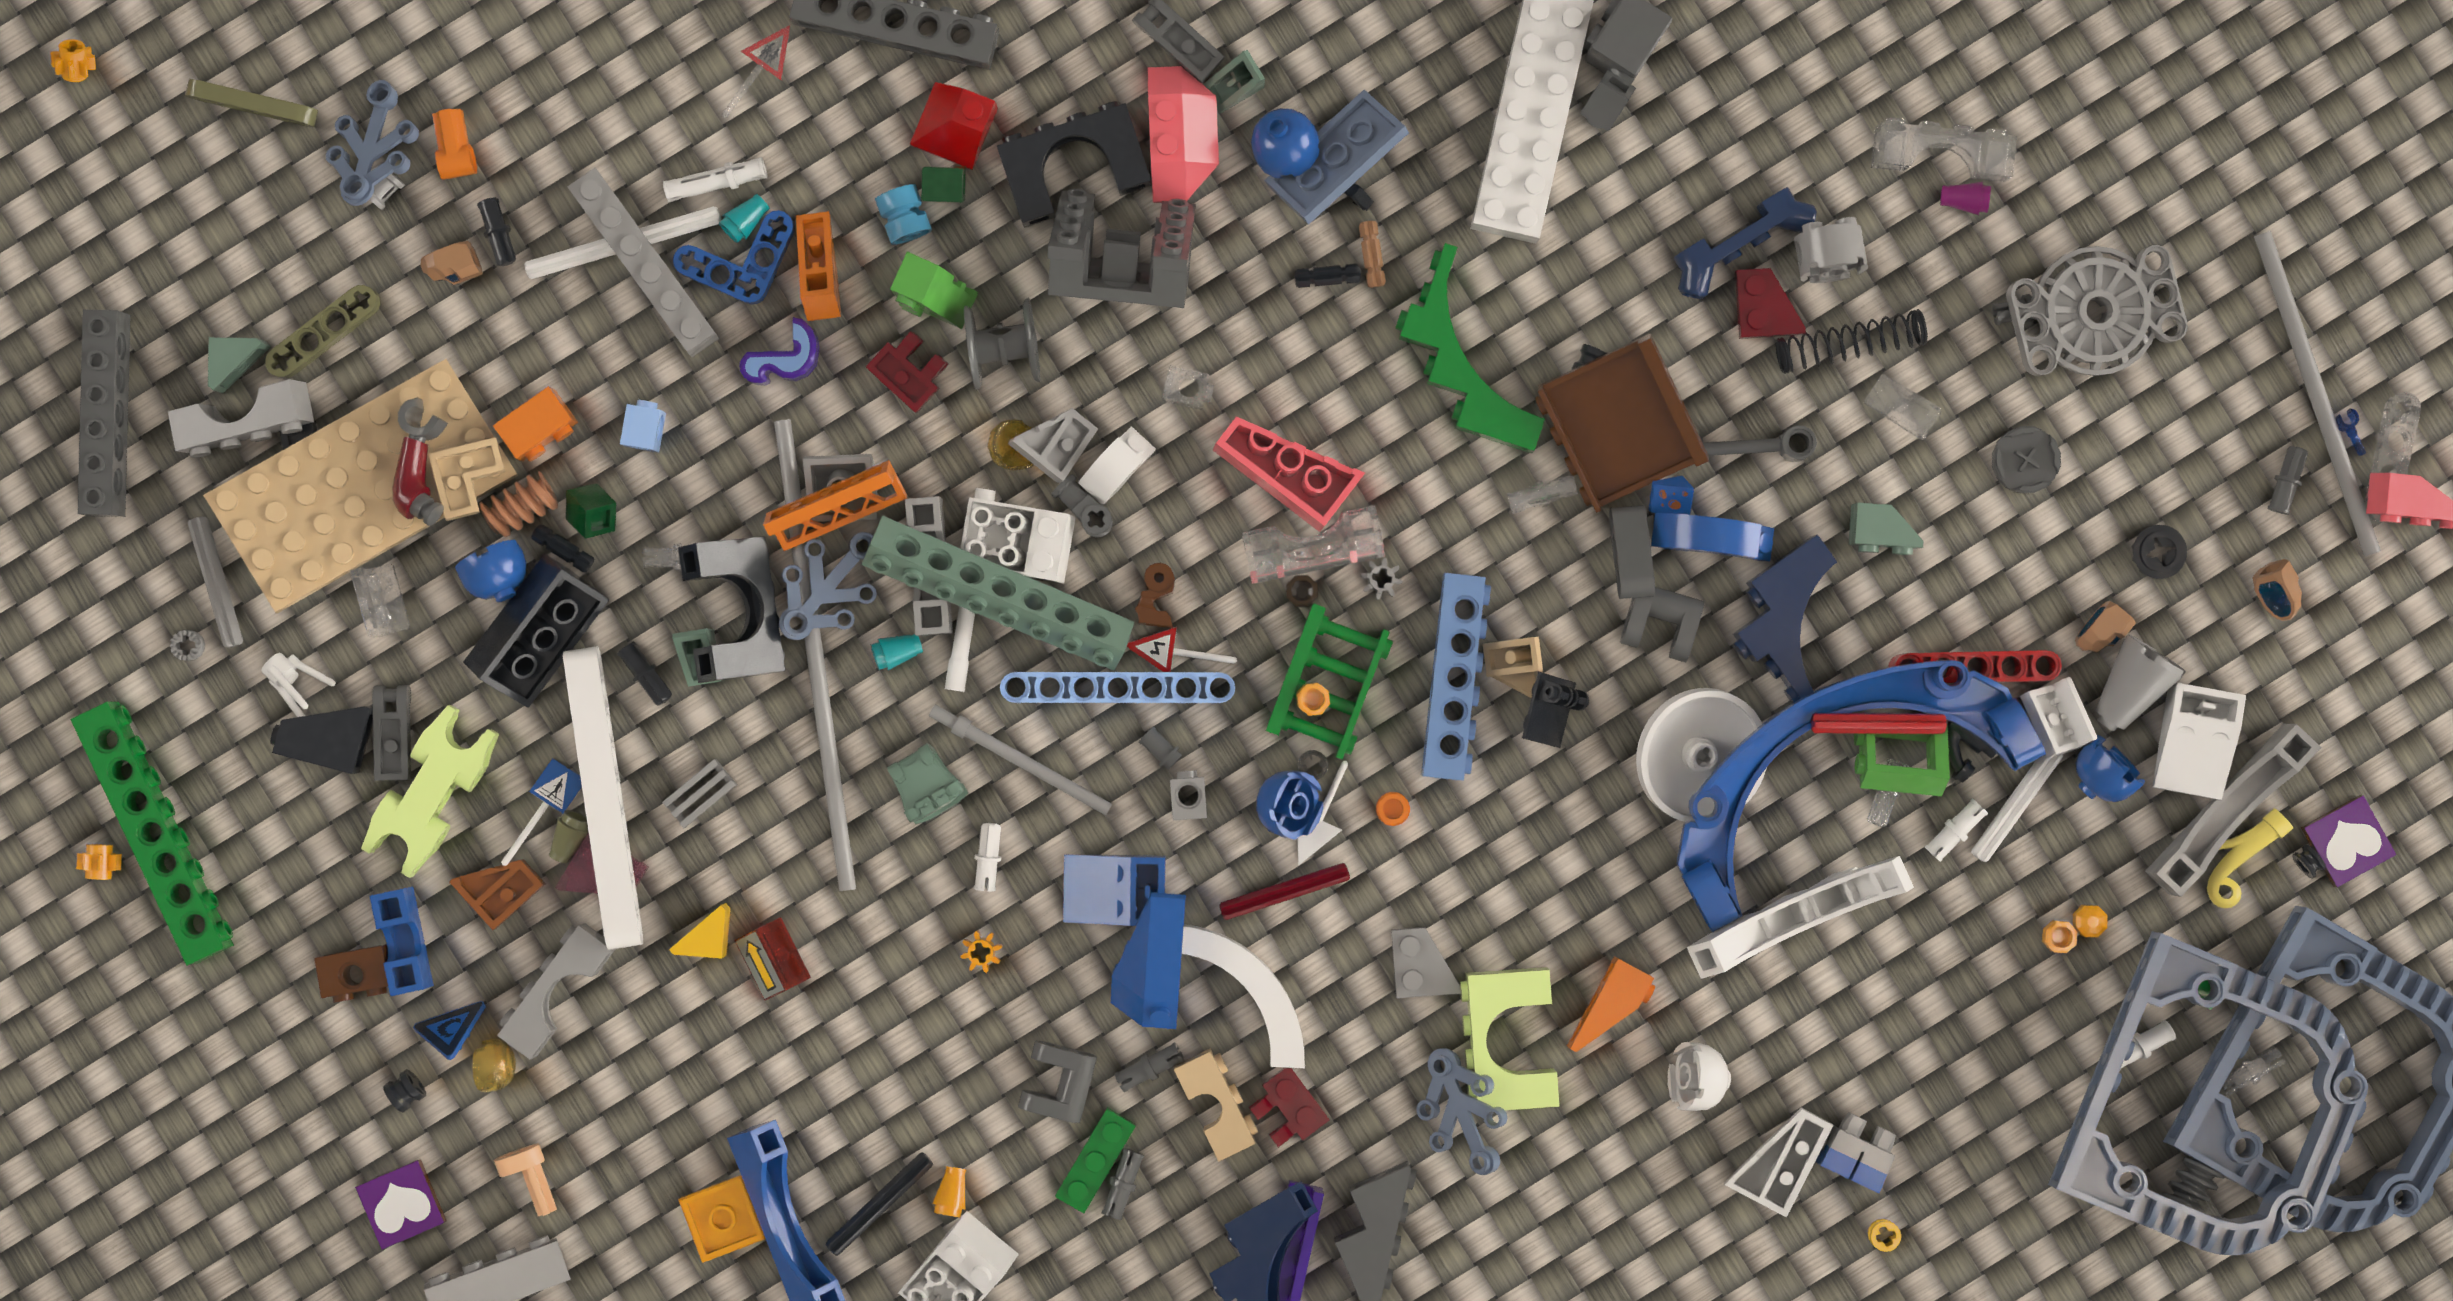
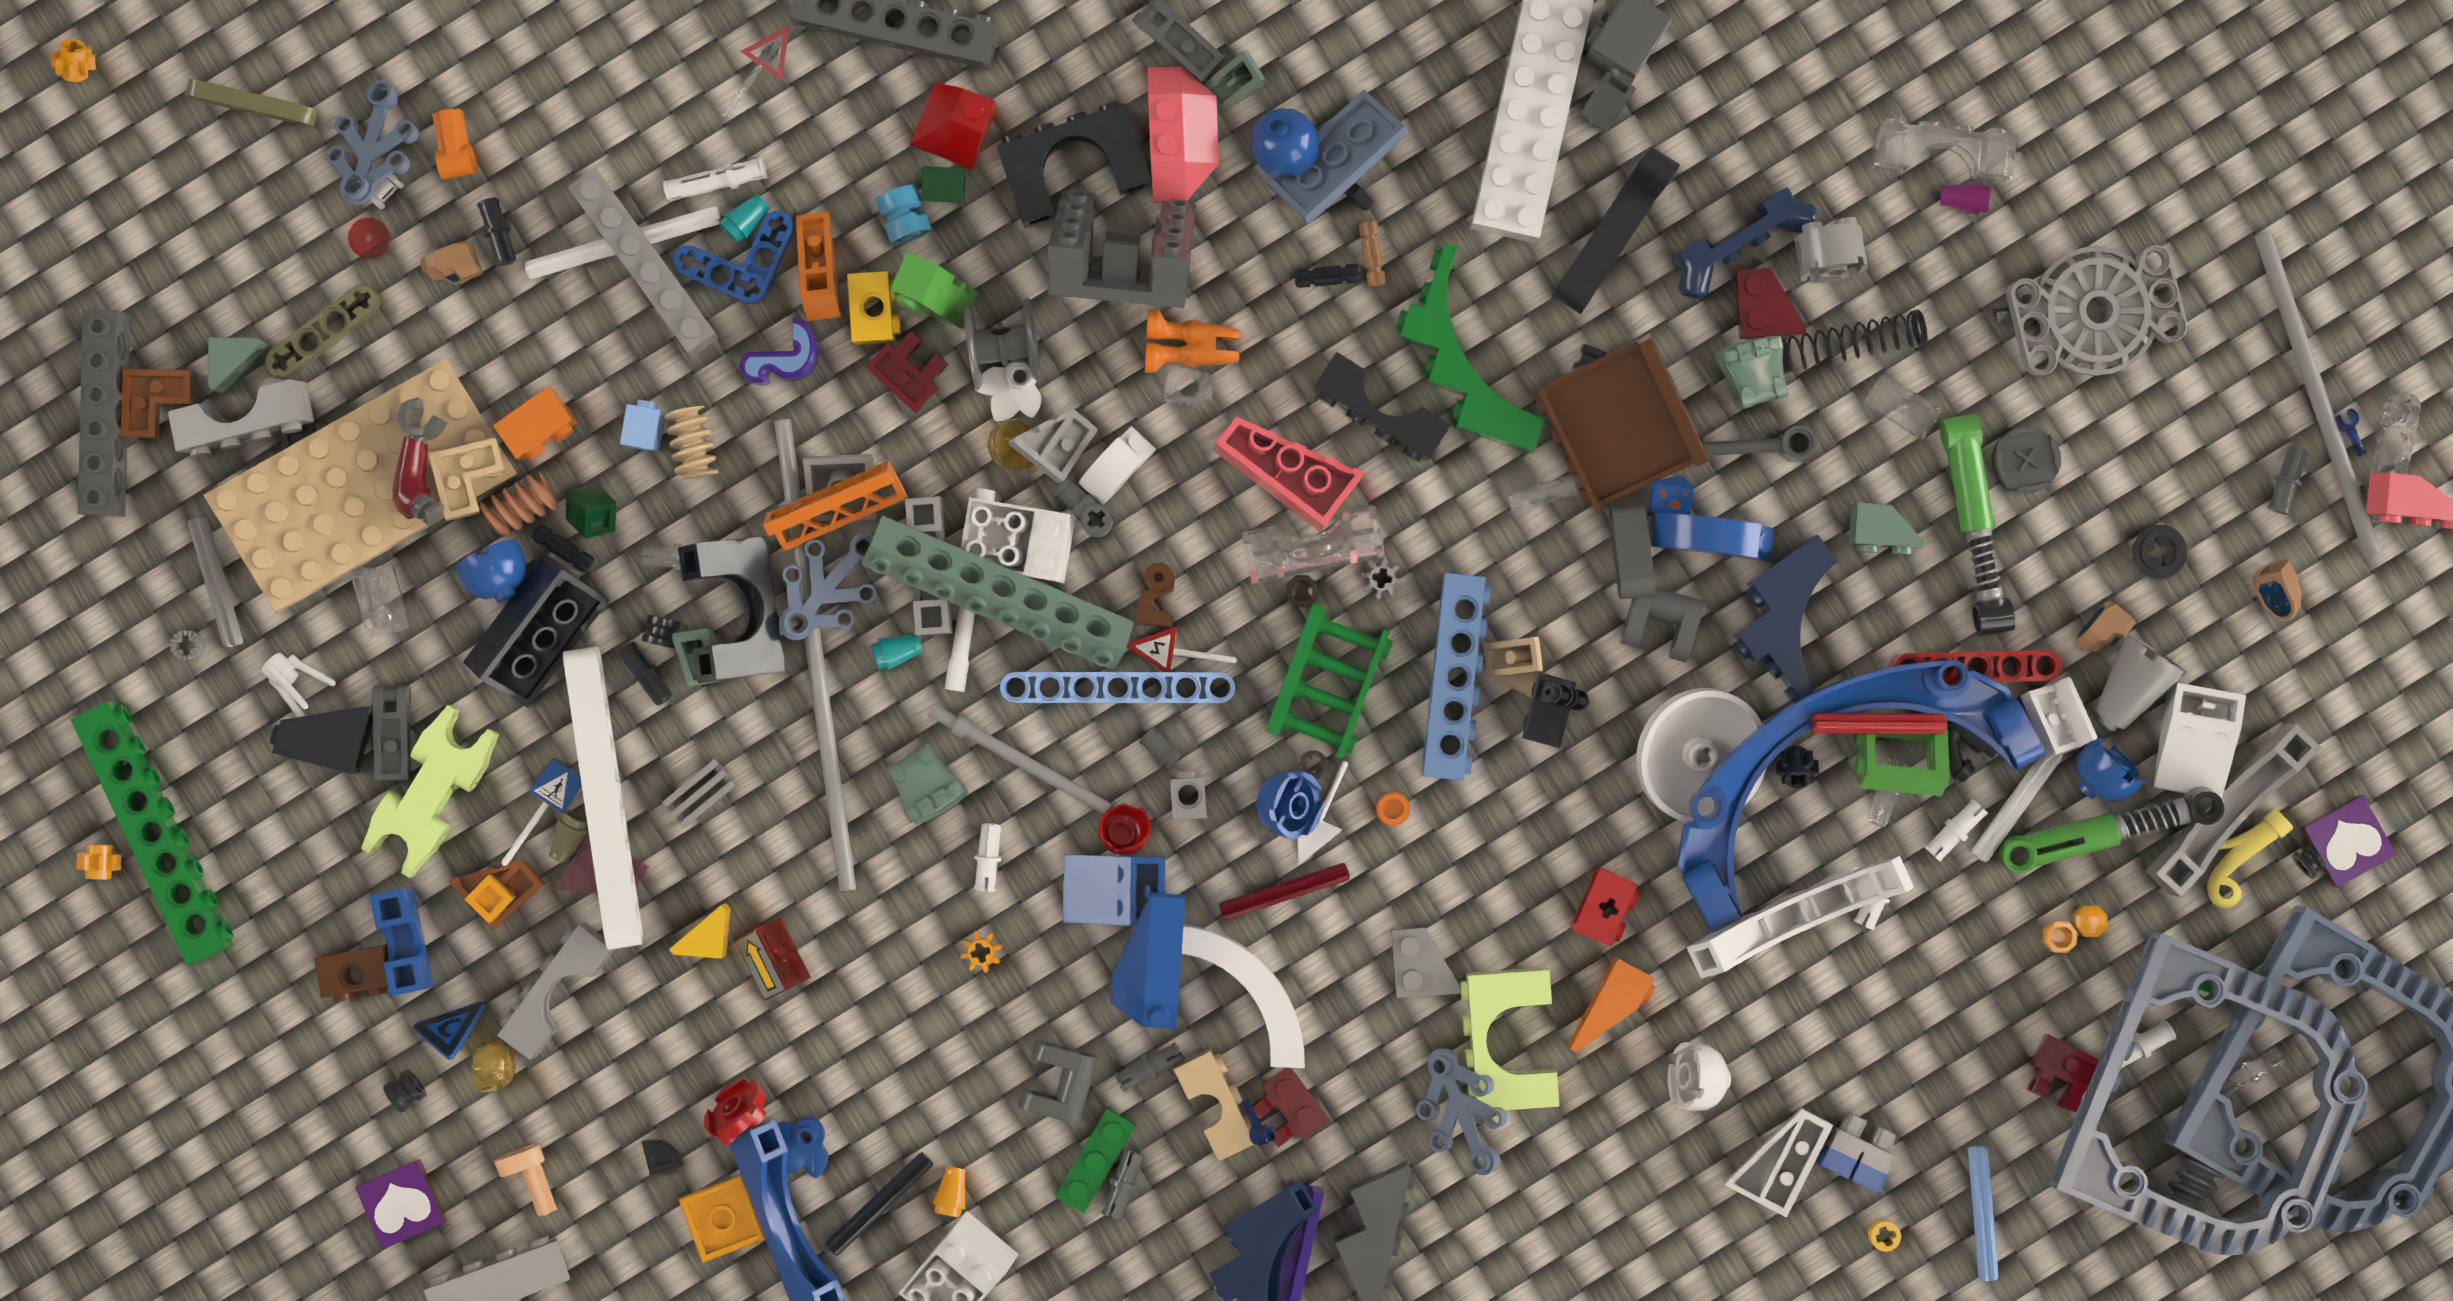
(144, 393): none -> dark orange plate
(358, 233): none -> clear red wheel
(490, 898): none -> light orange plate
(660, 631): none -> black wheel
(661, 1156): none -> black tile
(690, 443): none -> tan piece
(736, 1110): none -> red plate
(803, 1151): none -> blue plate
(862, 290): none -> yellow brick
(1007, 394): none -> white plate
(1124, 829): none -> red hair
(1199, 339): none -> orange piece
(1258, 1133): none -> clear blue hand
(1313, 699): light orange tile -> none
(1344, 385): none -> black arch
(1589, 915): none -> red brick
(1615, 229): none -> black beam
(1754, 370): none -> sand green piece
(1797, 767): none -> black gear
(1874, 910): none -> white pin
(1963, 442): none -> piece
(1983, 1213): none -> light blue axle
(2066, 1063): none -> dark red plate
(2107, 830): none -> piece

